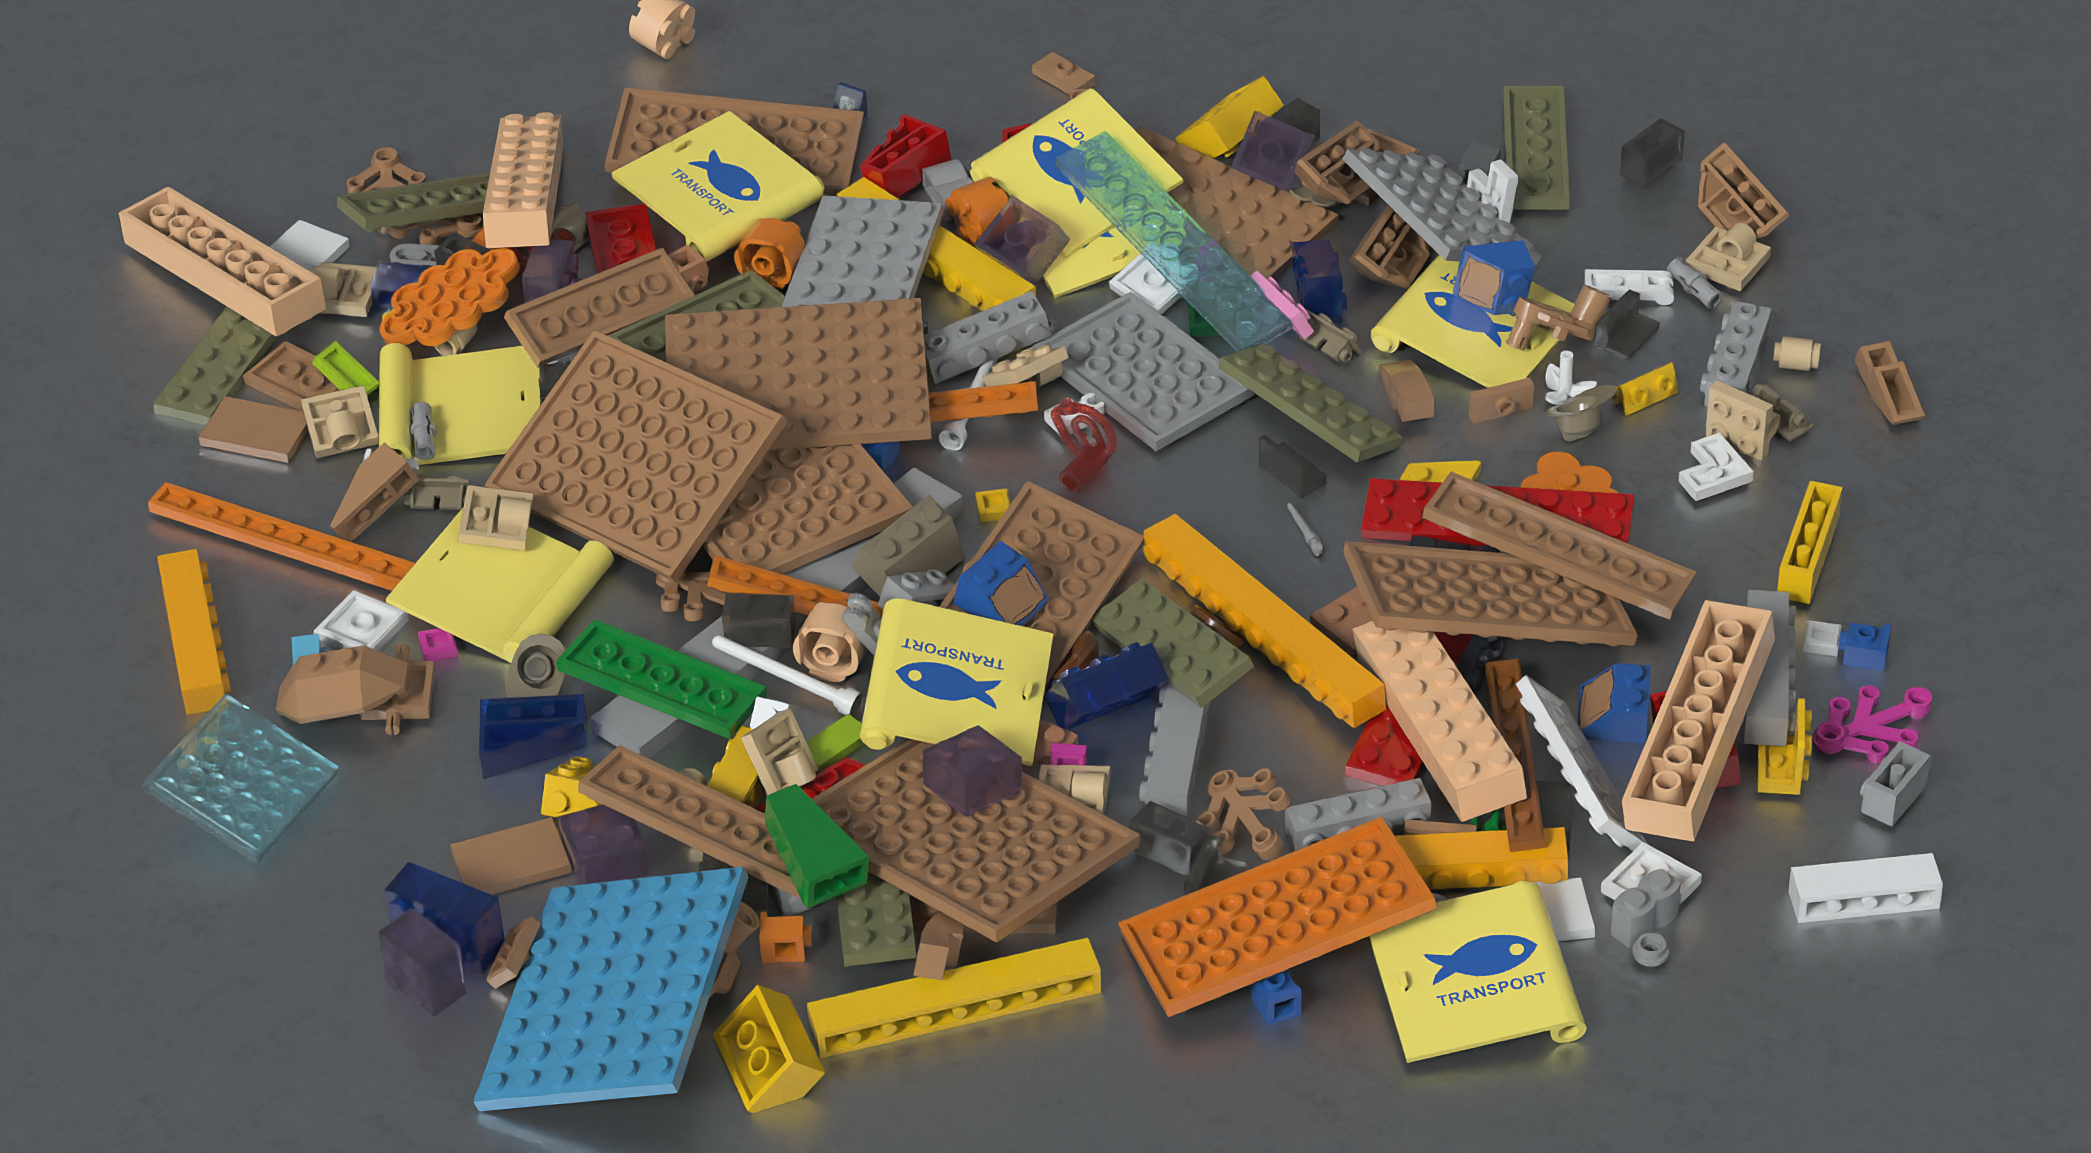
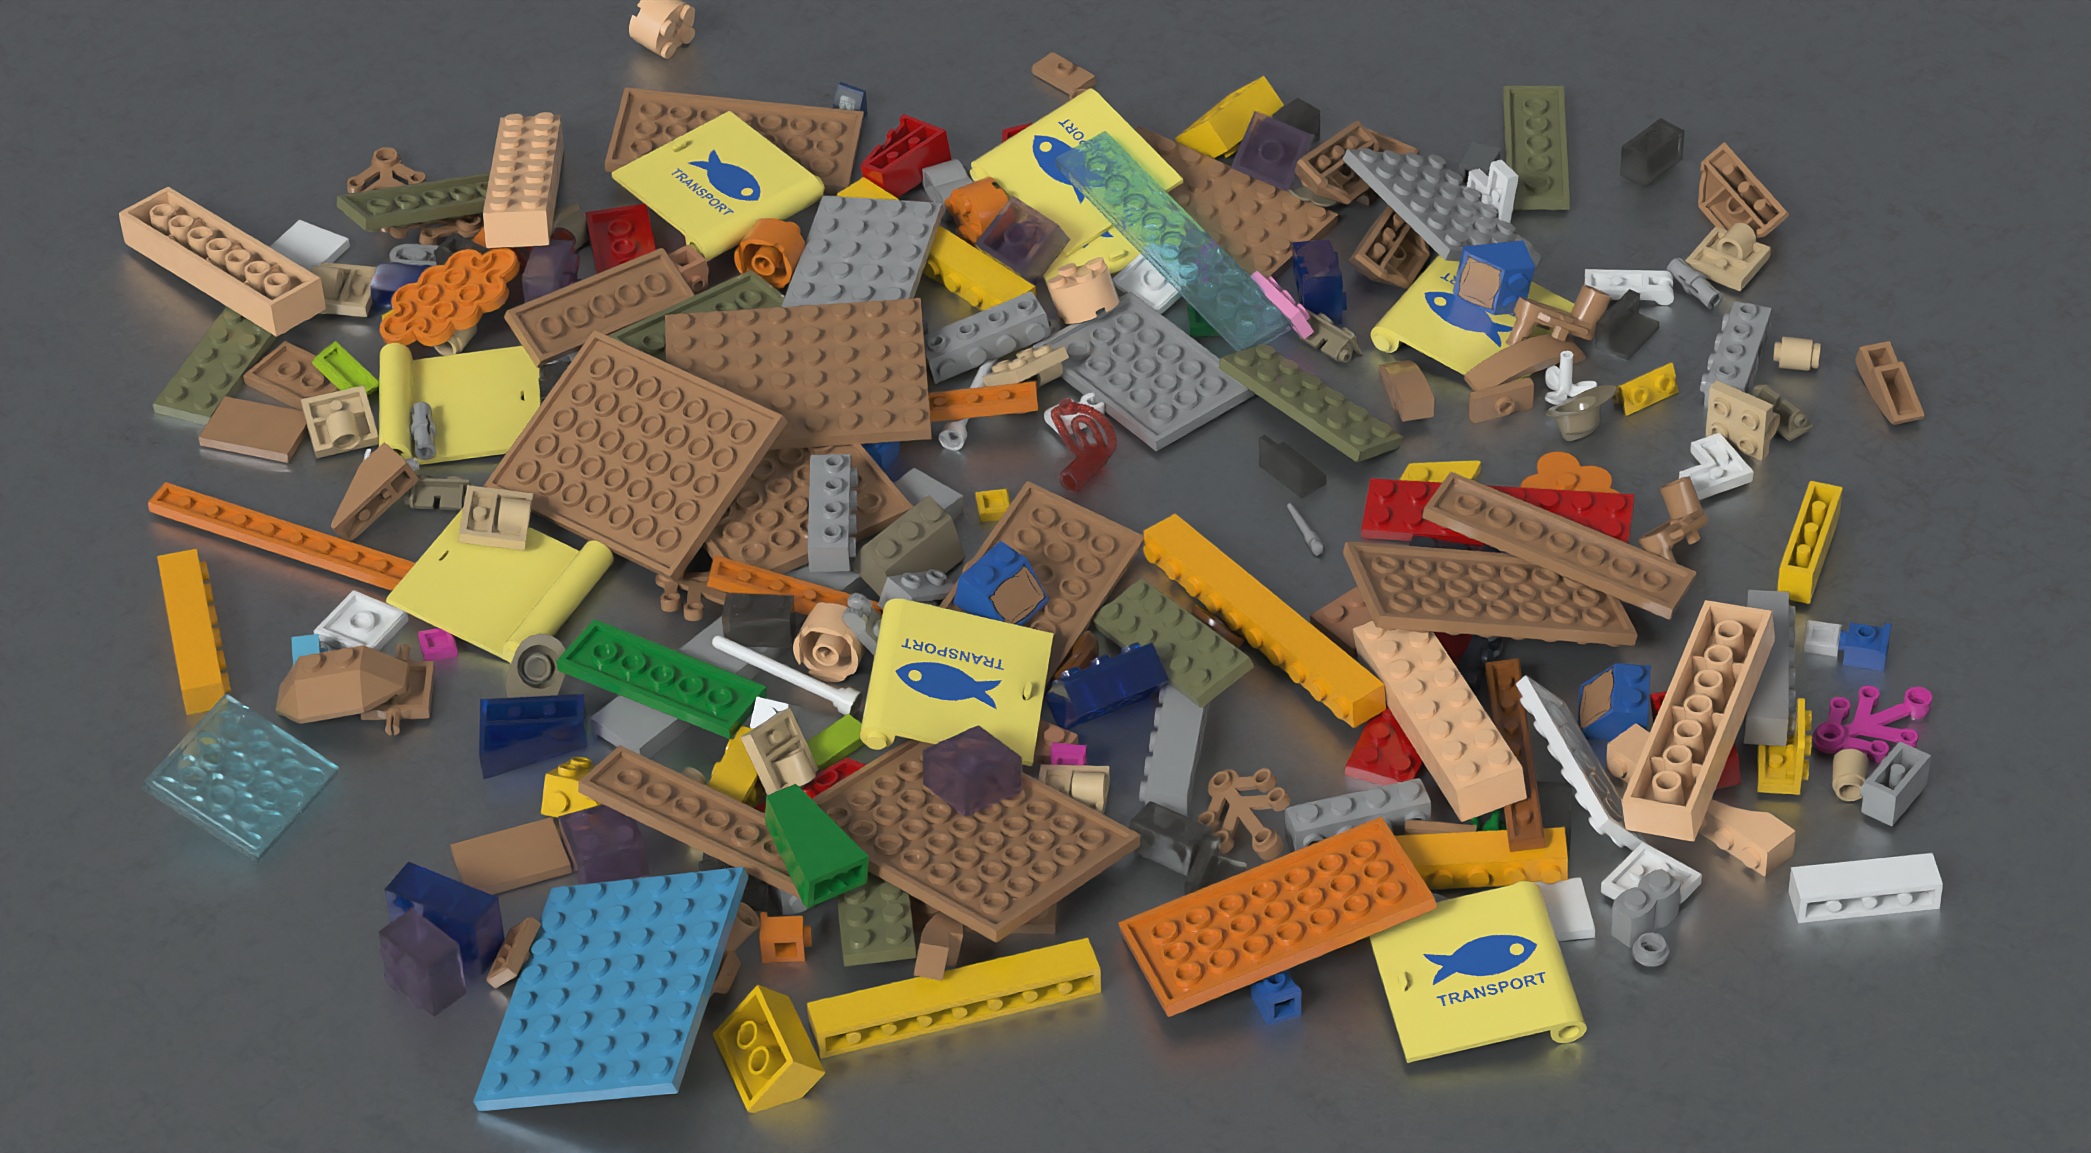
(830, 513): none -> light grey brick
(1082, 291): none -> light nougat brick
(1521, 360): none -> medium nougat slope
(1685, 519): none -> medium nougat piece
(1750, 836): none -> light nougat arch
(1849, 773): none -> tan brick

